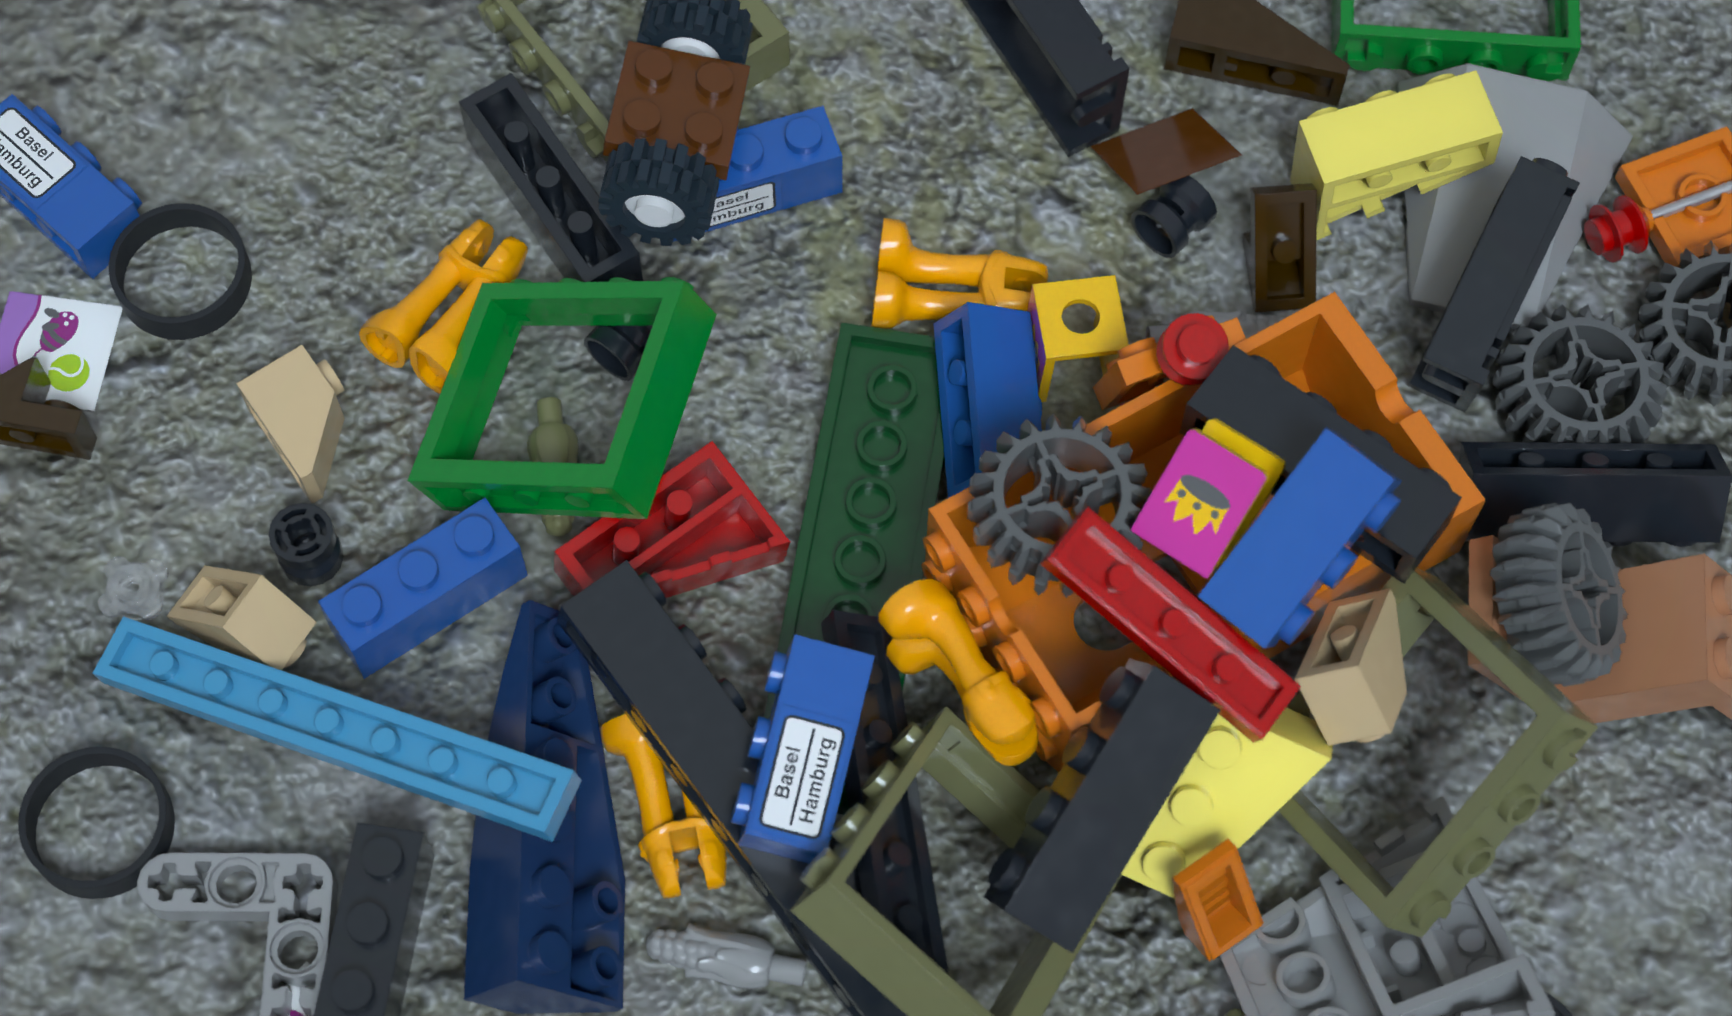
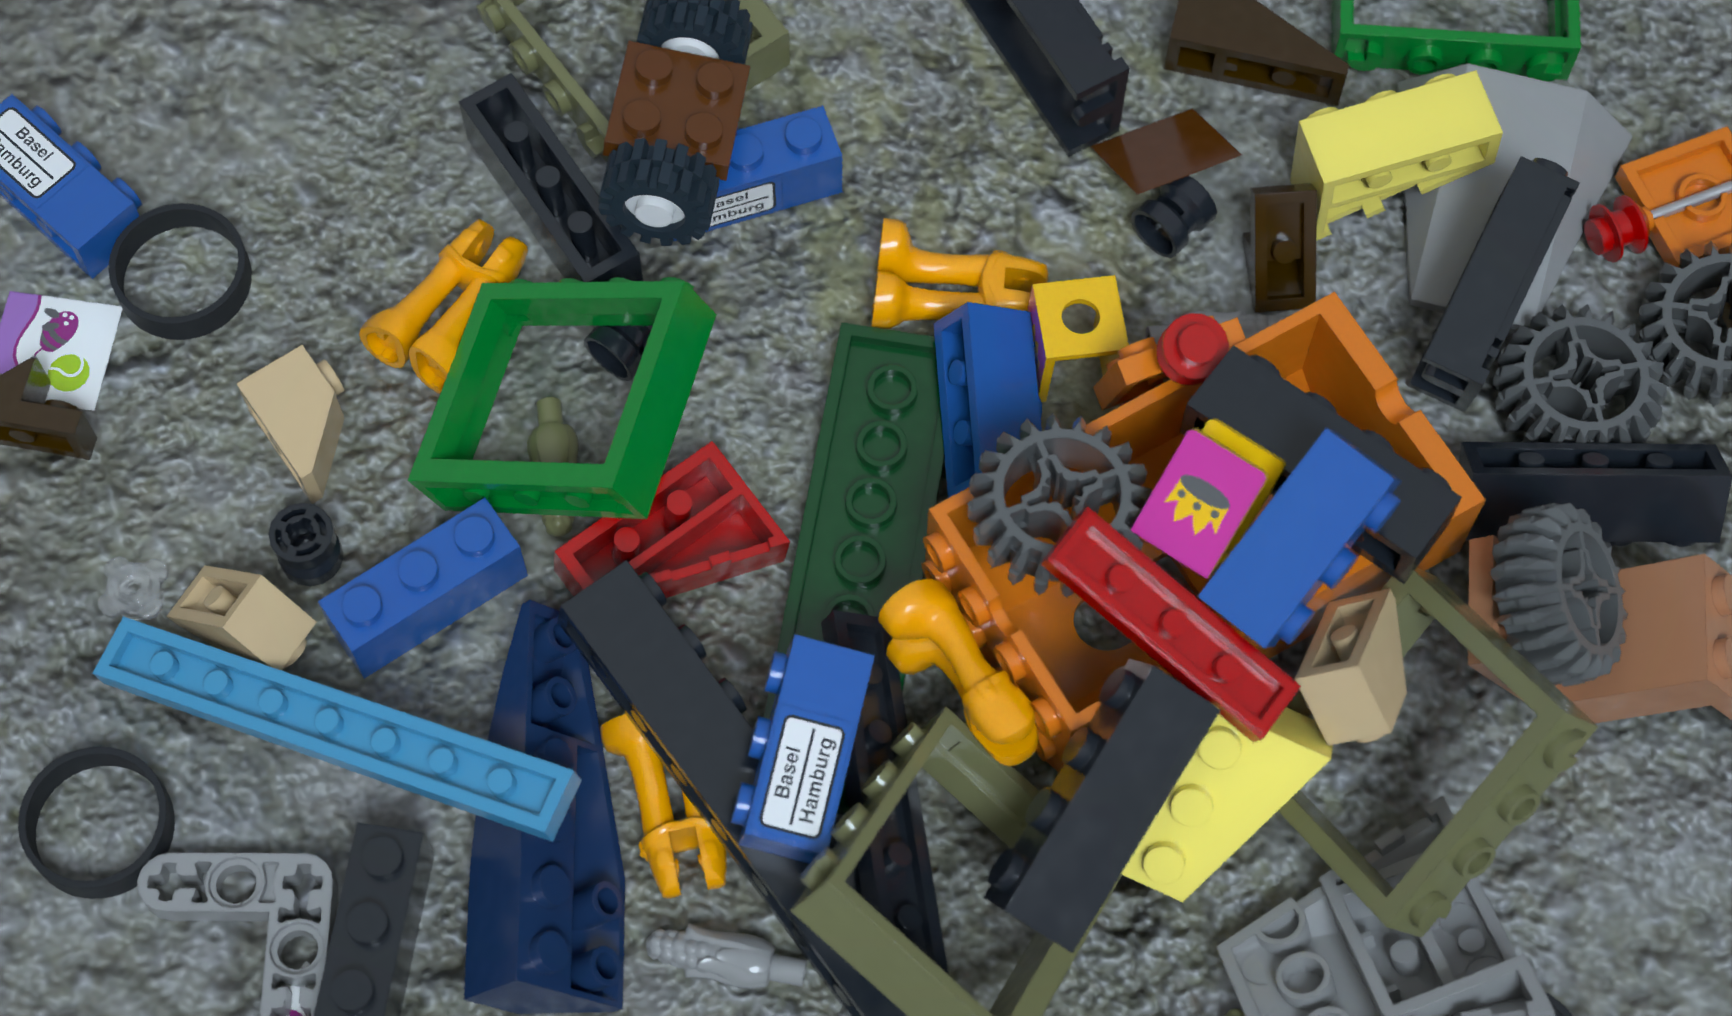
(1216, 901): orange slope -> none

